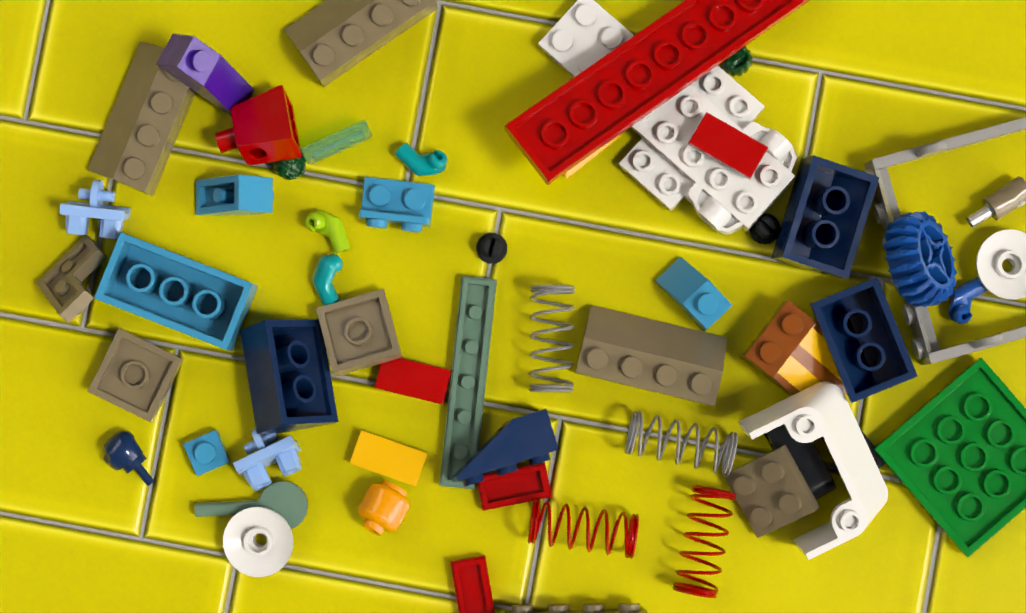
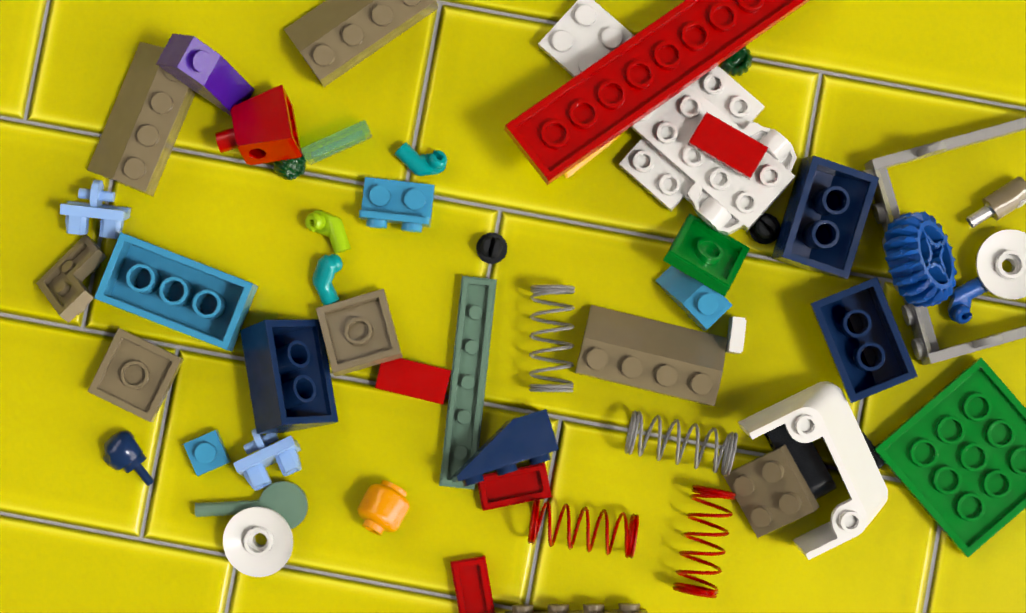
(234, 196): dark azure slope -> none
(388, 458): yellow tile -> none
(706, 255): none -> green tile
(736, 335): none -> white tile
(792, 351): dark orange slope -> none

